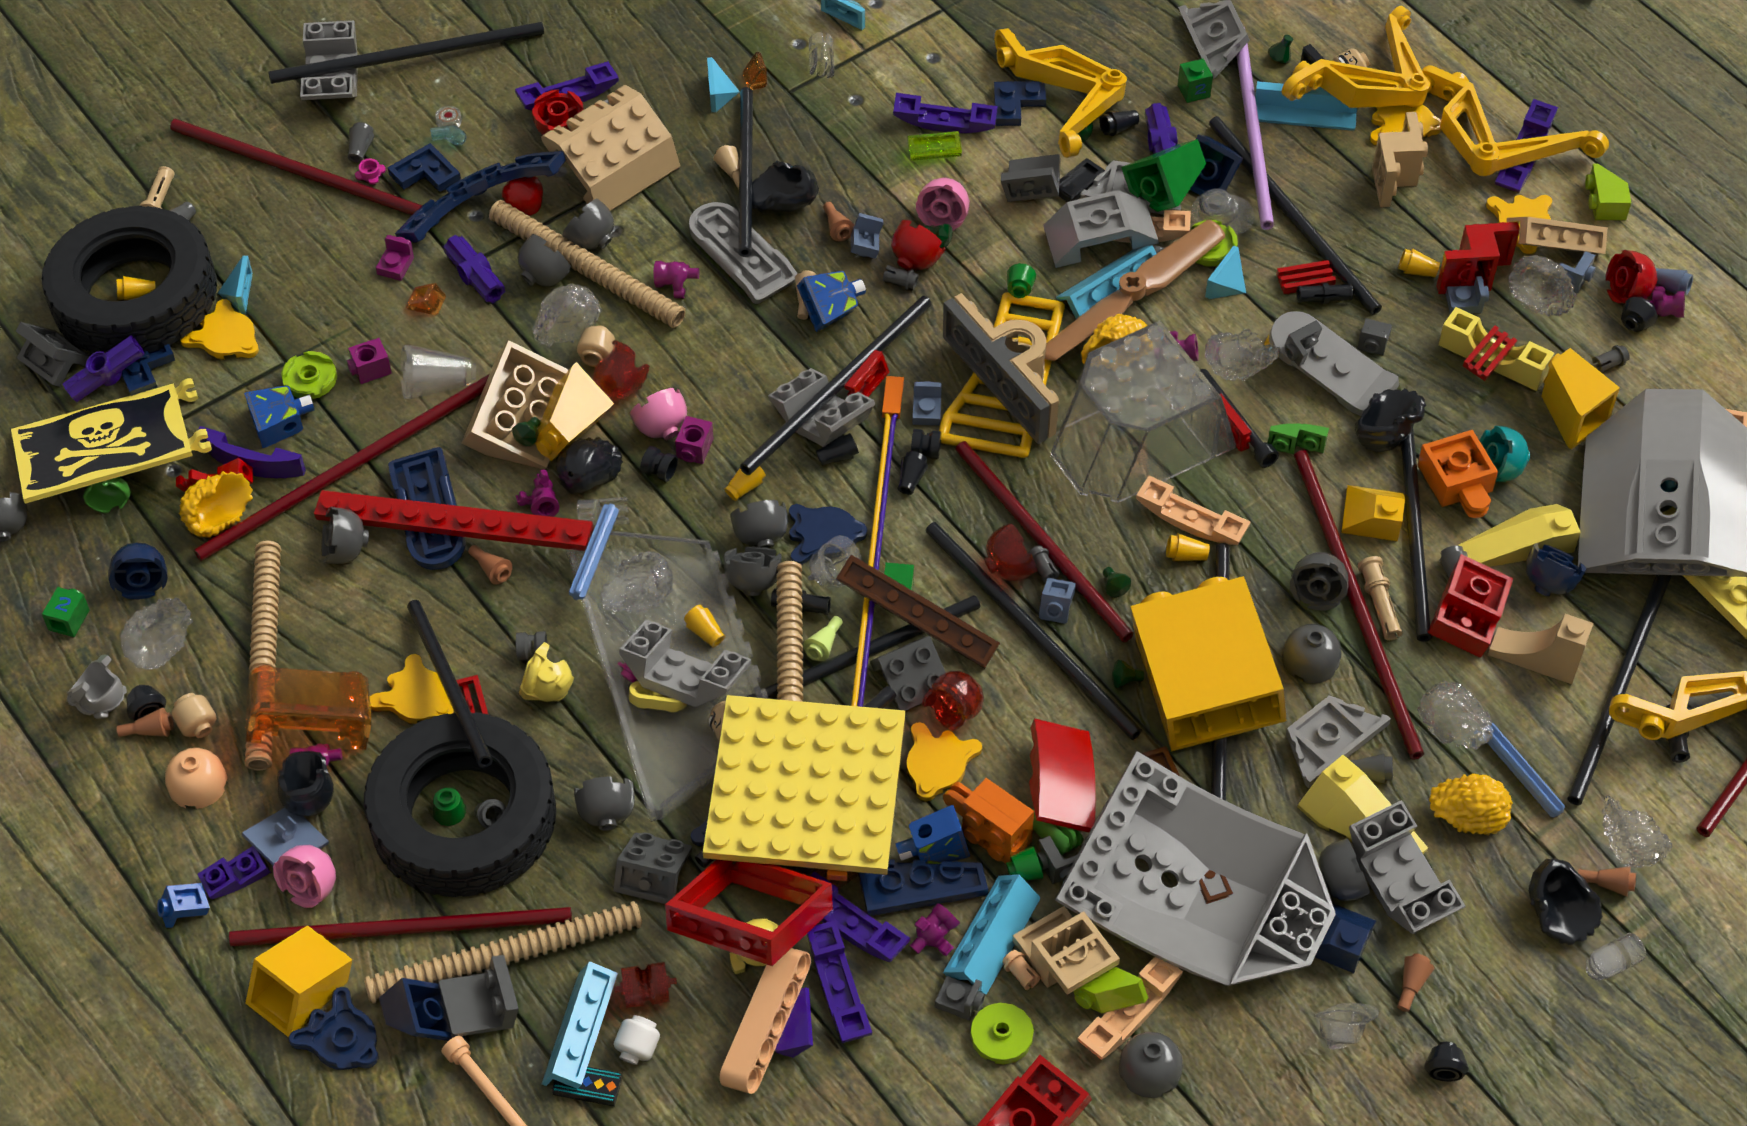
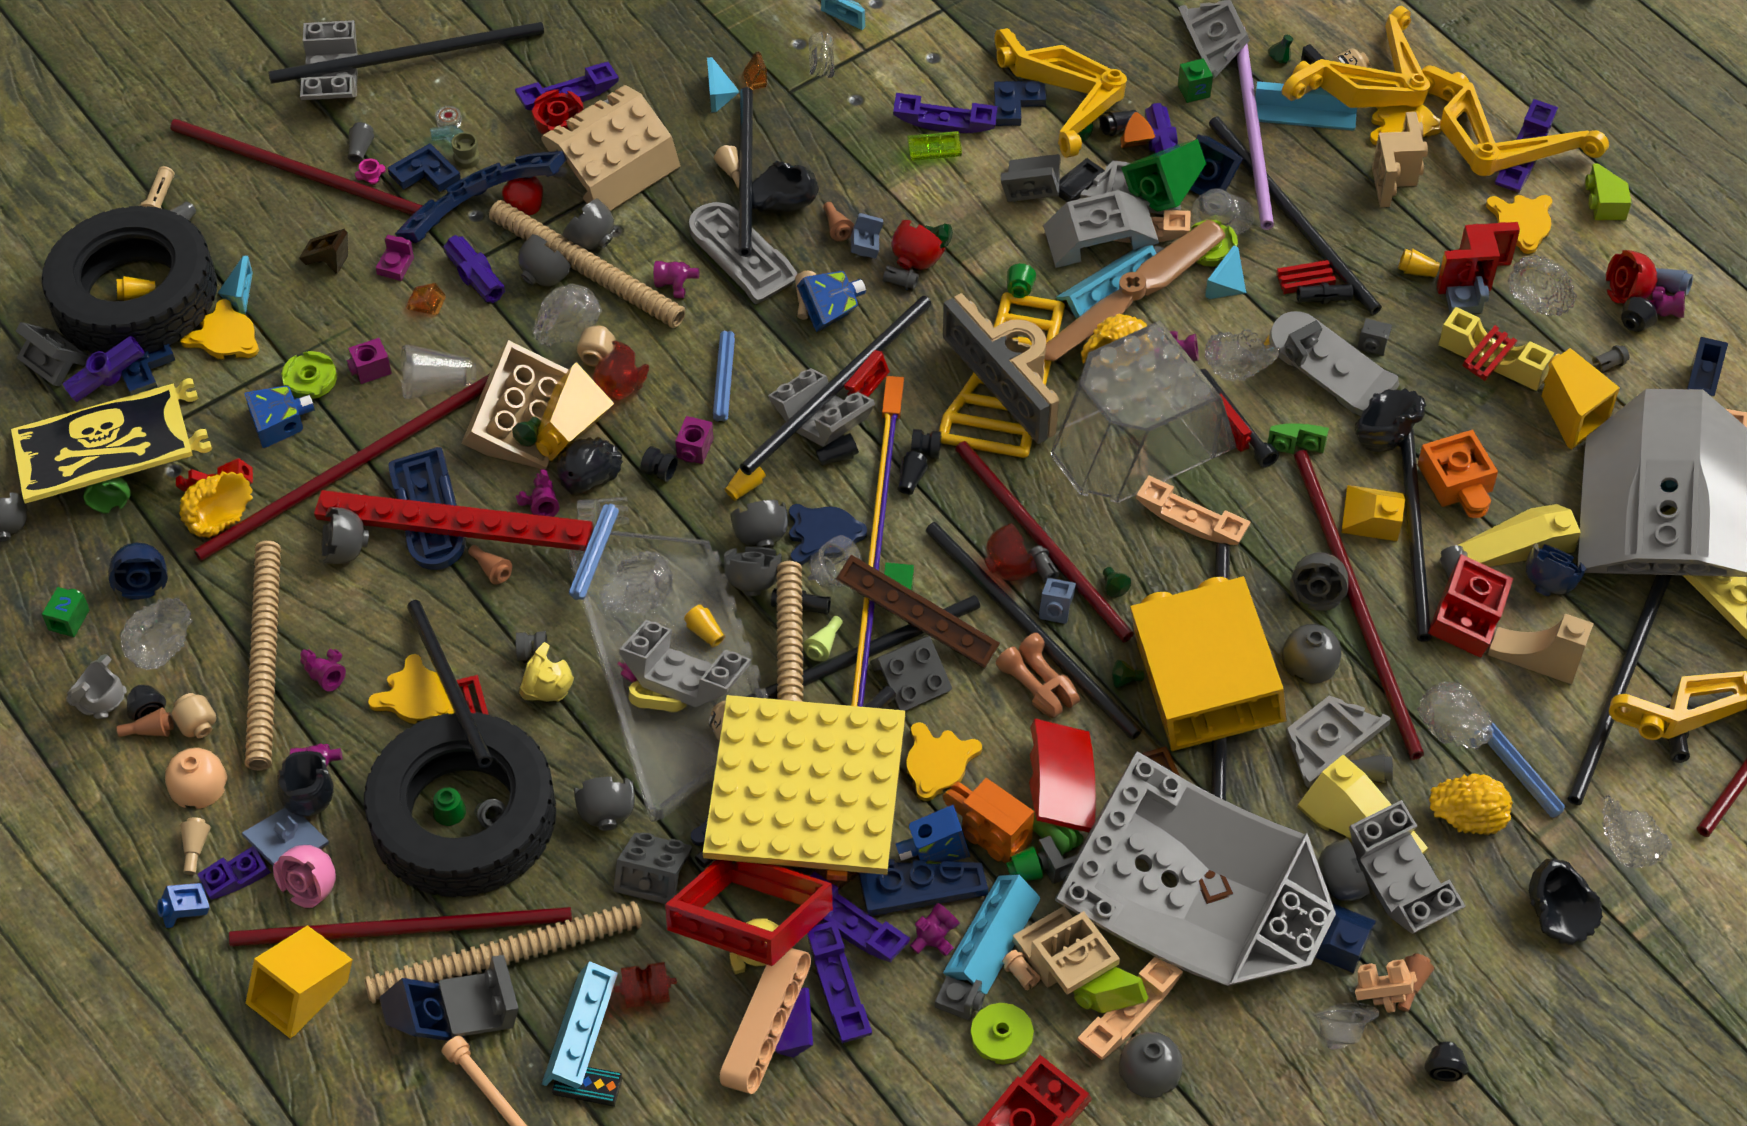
(194, 835): none -> tan cone
(278, 465): dark purple slope -> none
(308, 702): clear orange windscreen -> none
(325, 672): none -> magenta piece
(330, 248): none -> dark brown slope
(340, 1037): dark blue tile -> none
(465, 150): none -> olive wheel
(636, 1039): white head -> none
(661, 414): bright pink cylinder -> none
(723, 376): none -> medium blue axle
(927, 403): sand blue bracket -> none
(943, 202): bright pink cylinder -> none
(955, 699): clear red hair -> none
(1044, 700): none -> nougat piece
(1137, 132): none -> orange tile
(1186, 549): yellow cone -> none
(1377, 586): tan pin -> none
(1388, 988): none -> light nougat hips
(1507, 451): teal cylinder -> none
(1561, 235): tan panel -> none
(1582, 272): sand blue bracket -> none
(1615, 957): clear arm -> none
(1616, 879): nougat cone -> none
(1707, 365): none -> dark blue slope

